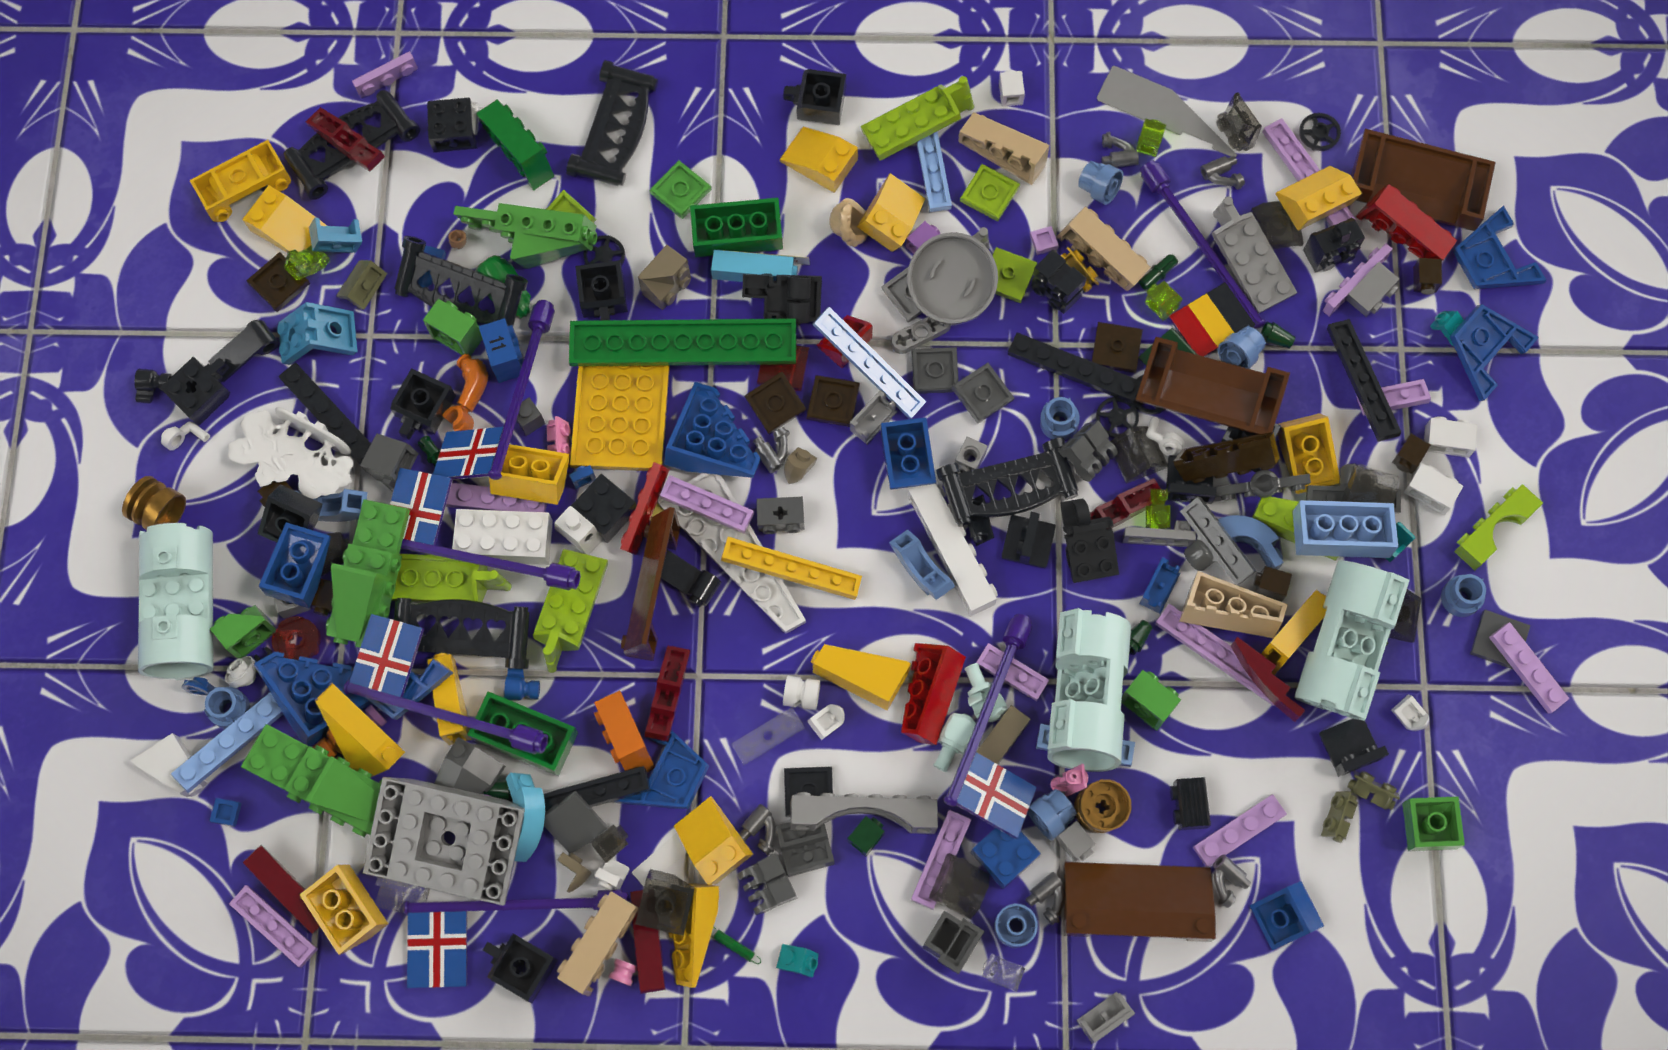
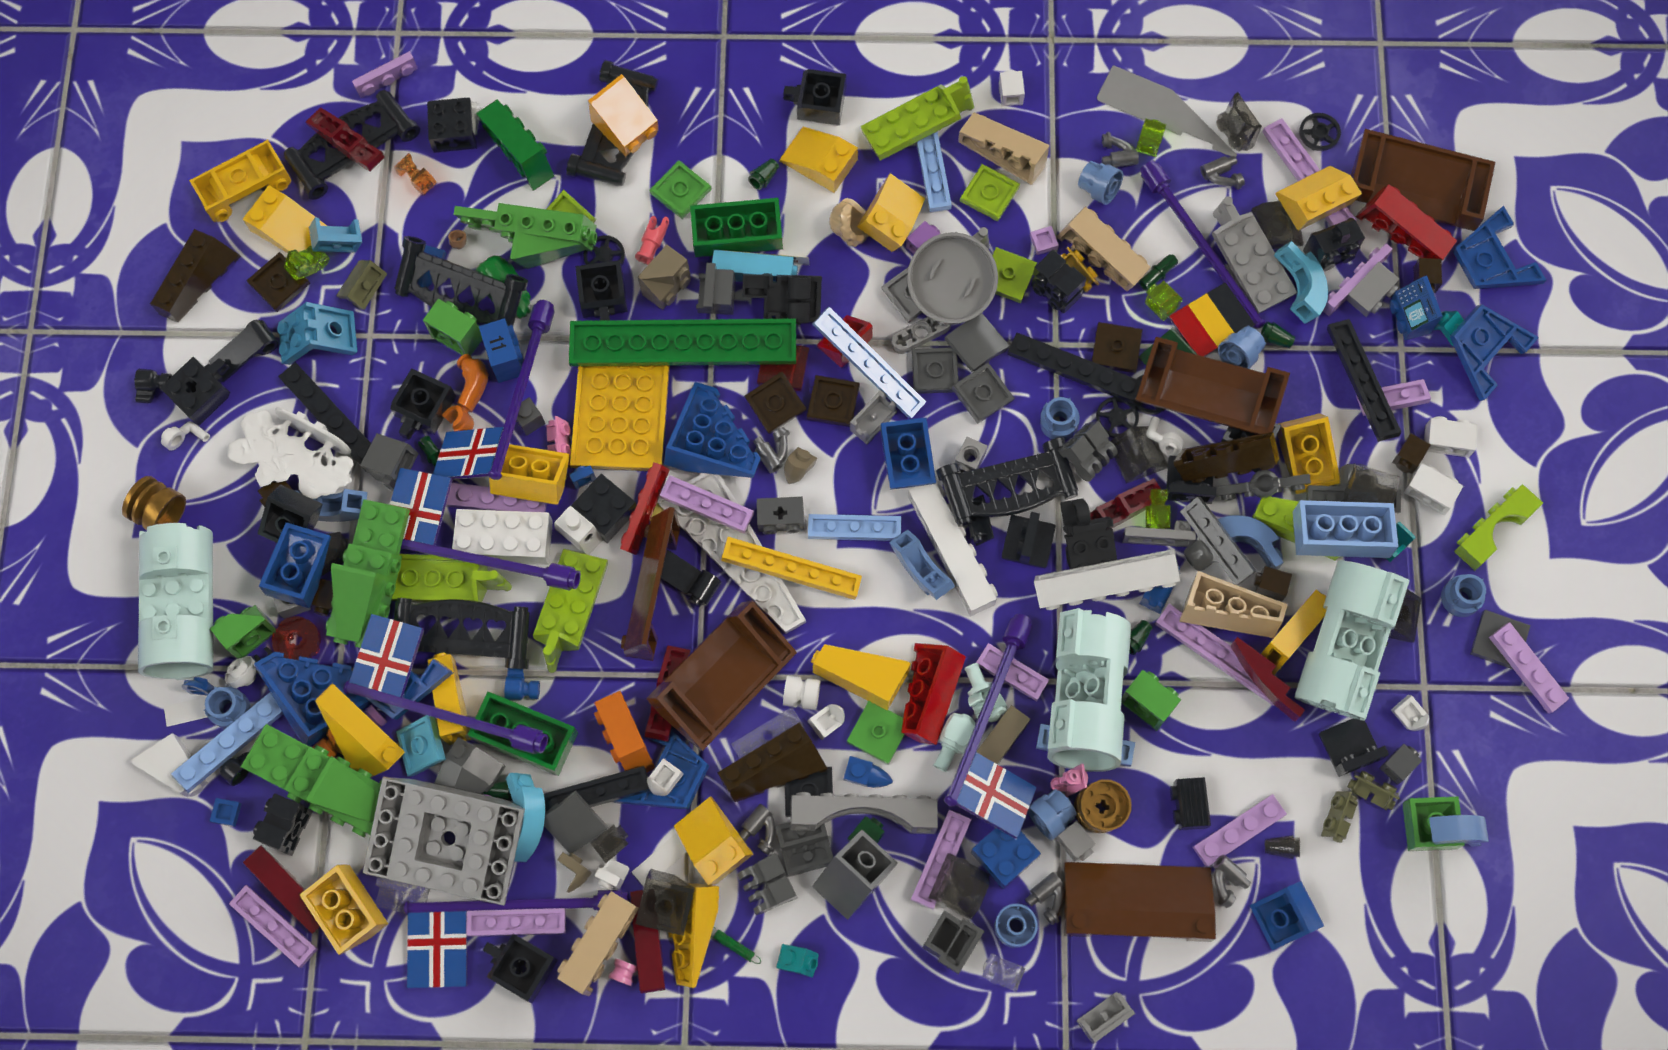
(185, 711): none -> white sticker
(192, 274): none -> dark brown wedge
(232, 770): none -> black piece
(282, 824): none -> black brick
(420, 179): none -> clear orange leg
(421, 745): none -> medium azure plate
(516, 921): none -> lavender plate
(622, 116): none -> slope
(652, 240): none -> coral piece
(663, 778): none -> white plate
(716, 291): none -> dark grey plate
(722, 675): none -> reddish brown slope
(762, 175): none -> dark green cone
(773, 764): none -> dark brown wedge
(853, 527): none -> light blue plate
(854, 874): none -> dark grey slope
(866, 774): none -> blue plate
(877, 732): none -> bright green plate
(976, 342): none -> dark grey slope
(1107, 579): none -> white brick
(1283, 846): none -> clear smoke cone
(1310, 281): none -> medium azure arch
(1401, 763): none -> dark grey brick
(1415, 309): none -> blue slope
(1459, 829): none -> medium blue arch

